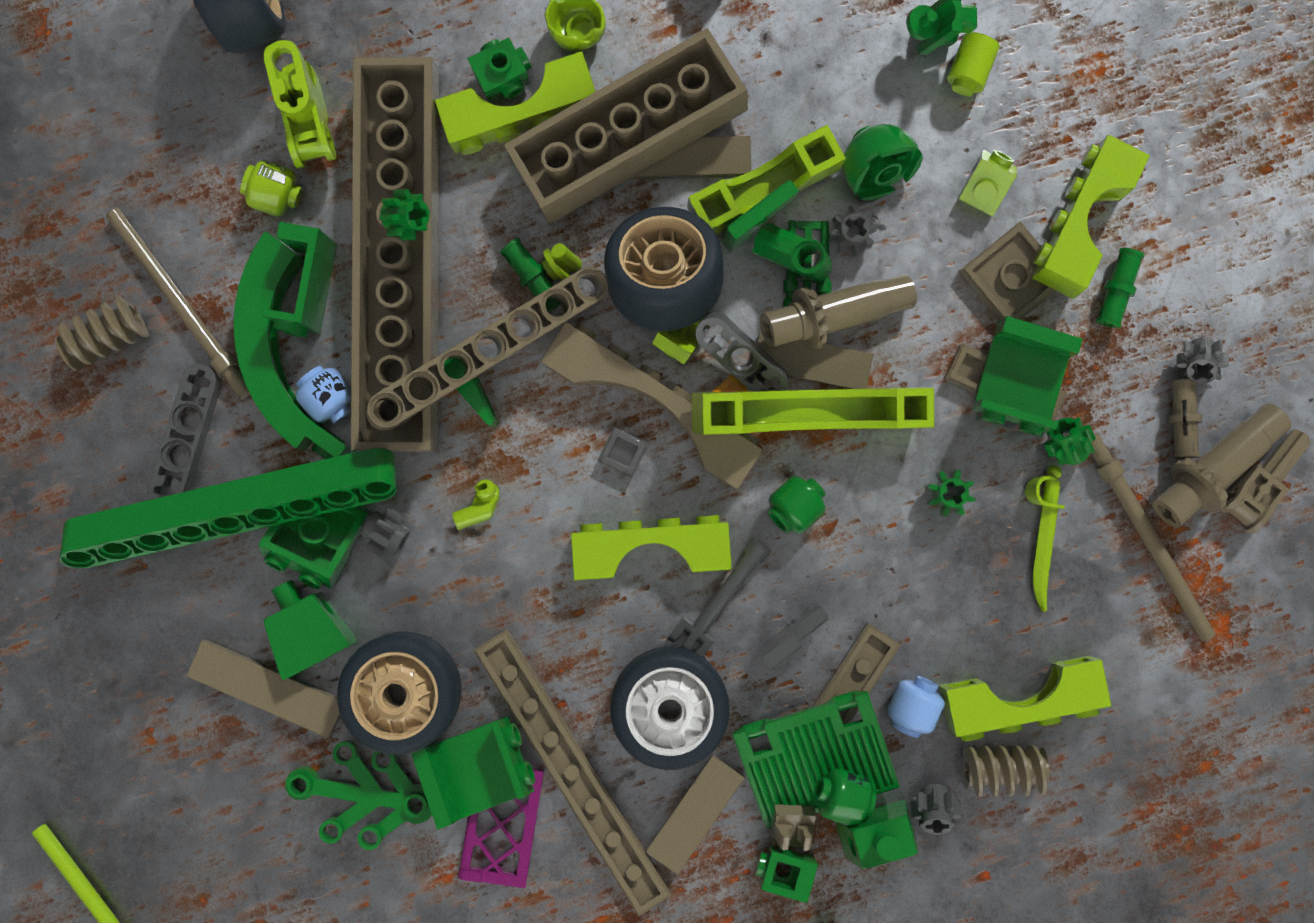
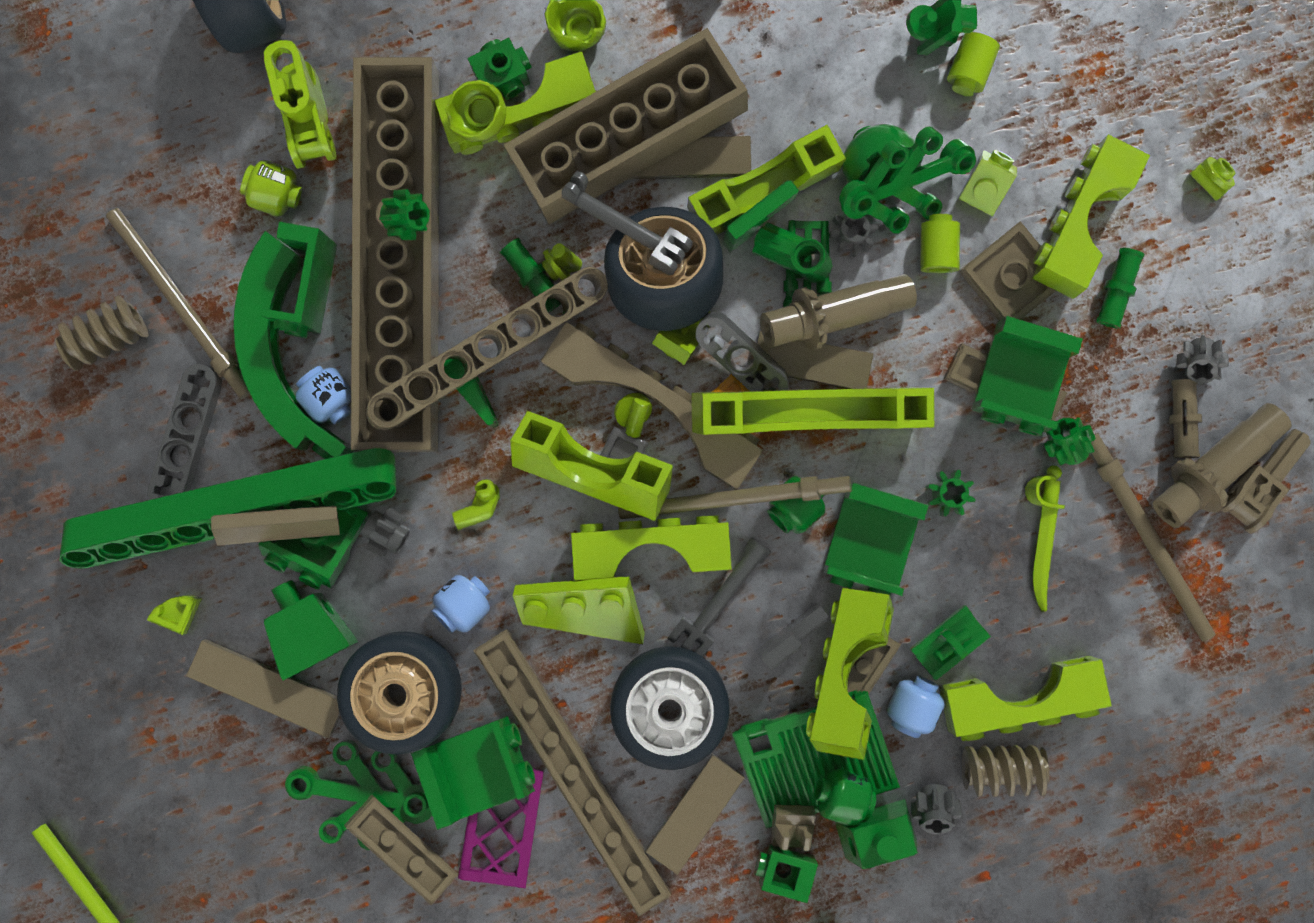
(176, 613): none -> lime tile
(275, 525): none -> dark tan tile
(401, 849): none -> dark tan tile
(461, 603): none -> light blue head
(476, 111): none -> lime hair
(549, 451): none -> lime arch
(582, 607): none -> lime wing
(632, 413): none -> lime plate
(666, 250): none -> dark grey hinge
(808, 488): none -> dark tan bar
(860, 625): none -> lime arch
(863, 197): none -> green plant
(872, 539): none -> green panel
(940, 244): none -> lime brick
(949, 642): none -> green hips
(1214, 176): none -> lime plate

